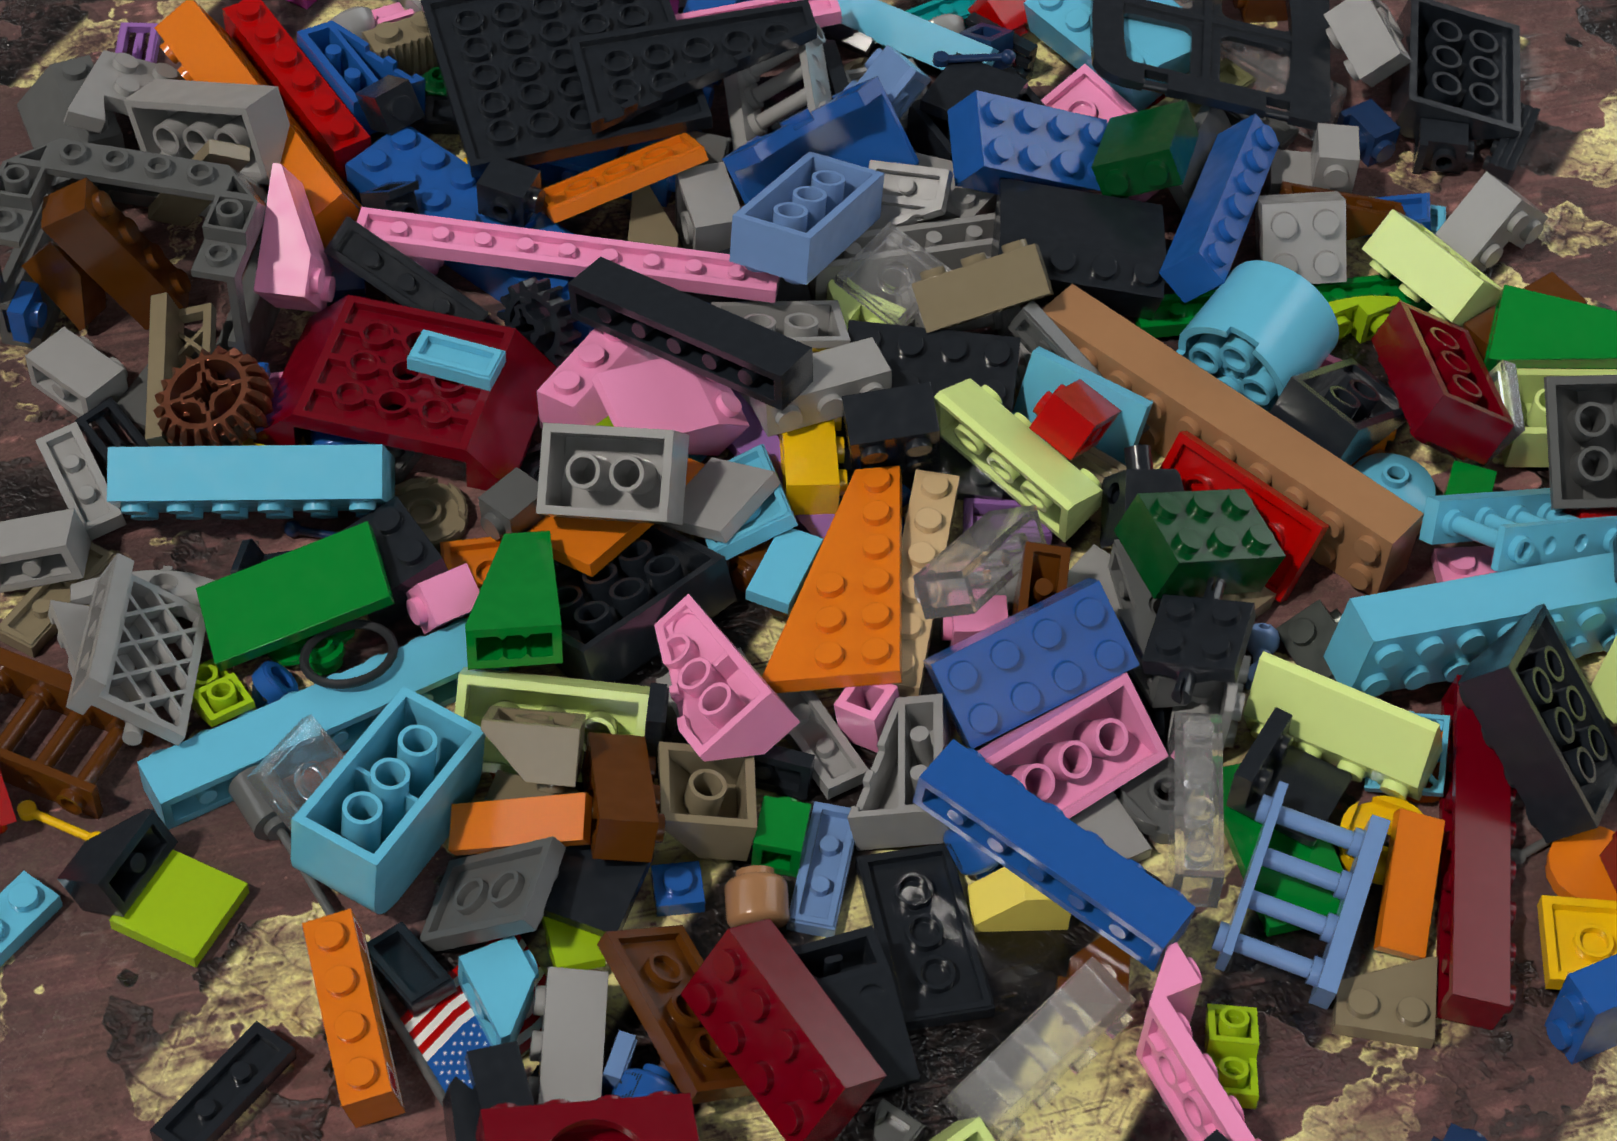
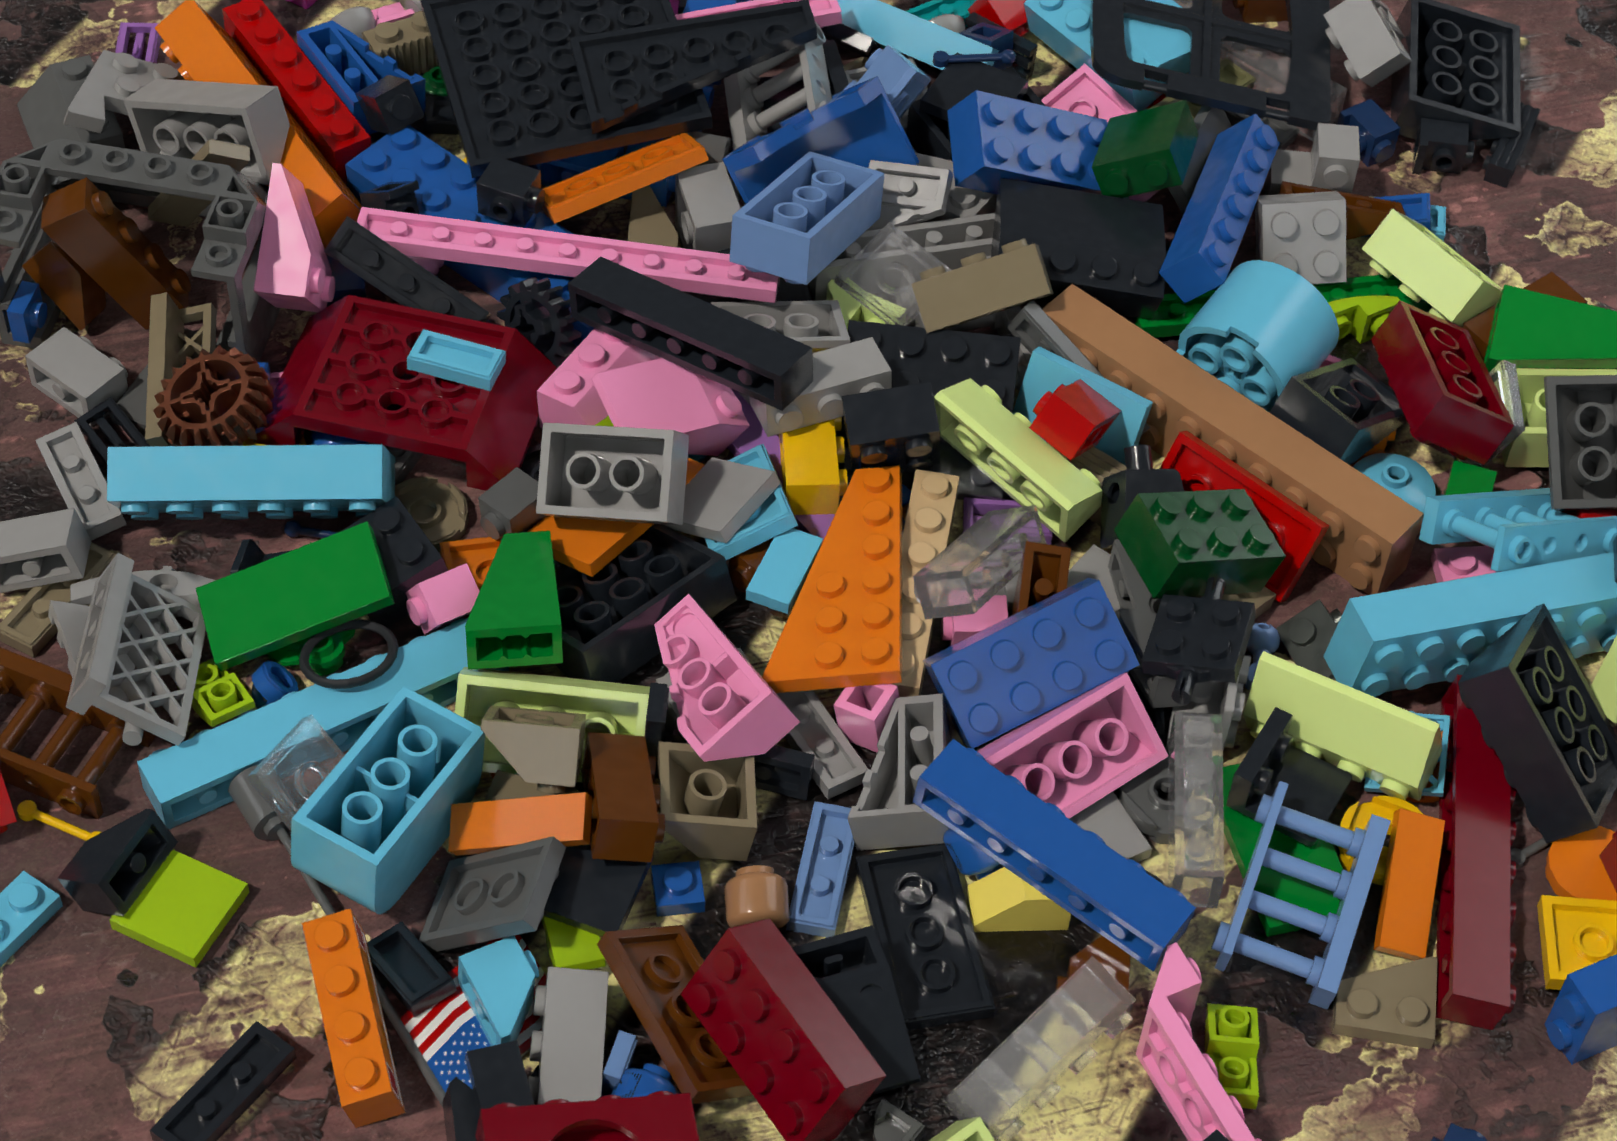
(781, 834): green brick -> none
(1488, 220): light grey brick -> none

